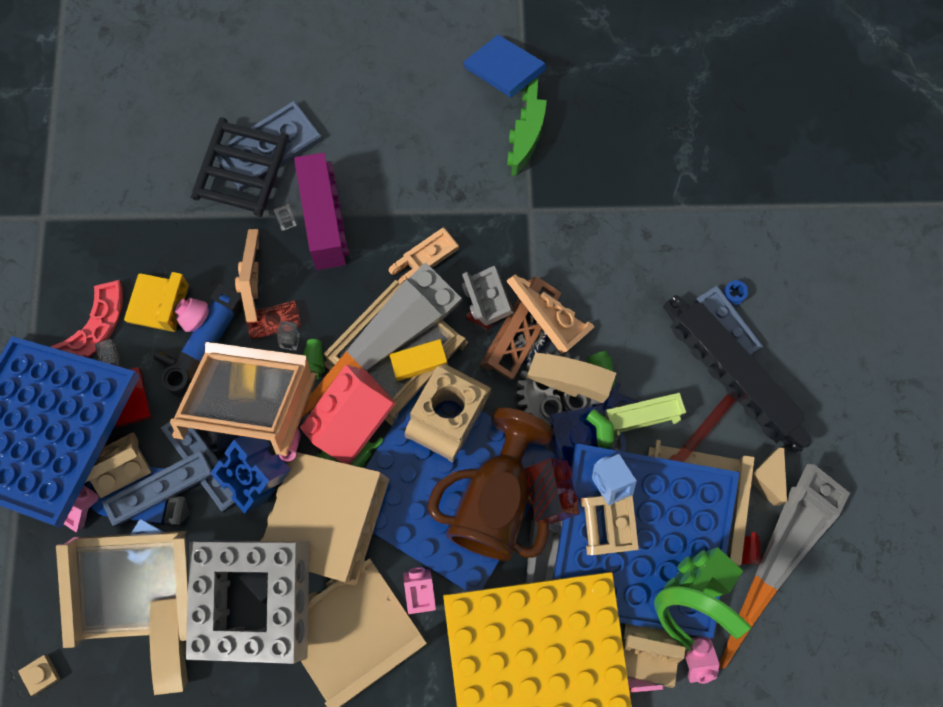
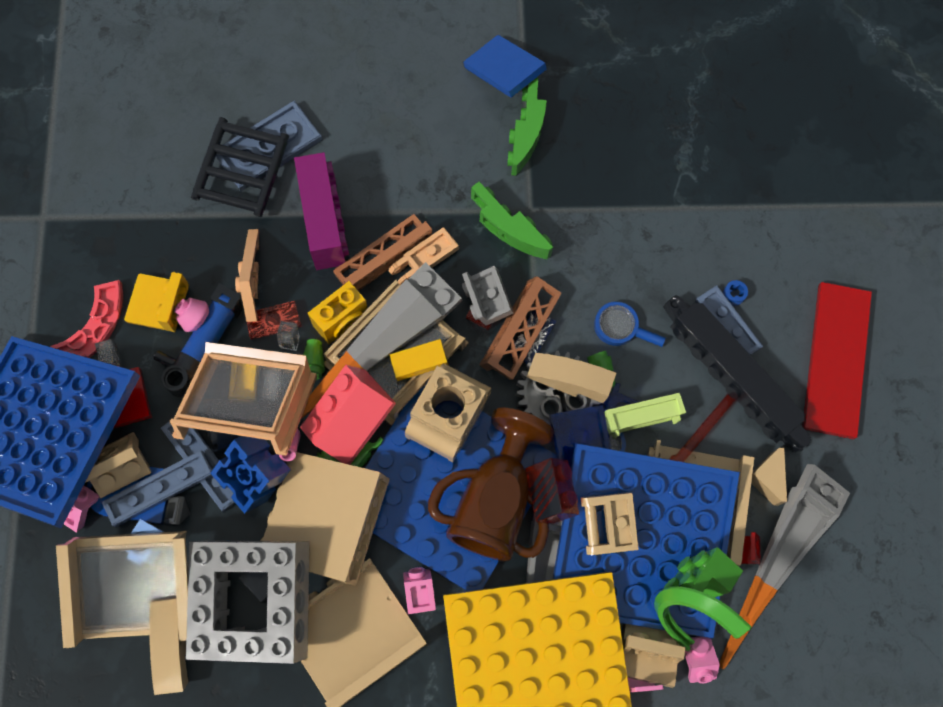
(39, 675): tan plate -> none
(282, 212): clear piece -> none
(338, 312): none -> yellow brick
(385, 258): none -> nougat fence
(514, 230): none -> bright green slope
(553, 318): light nougat wing -> none
(604, 428): bright green arm -> none
(613, 479): light blue brick -> none
(618, 324): none -> piece
(837, 361): none -> red tile

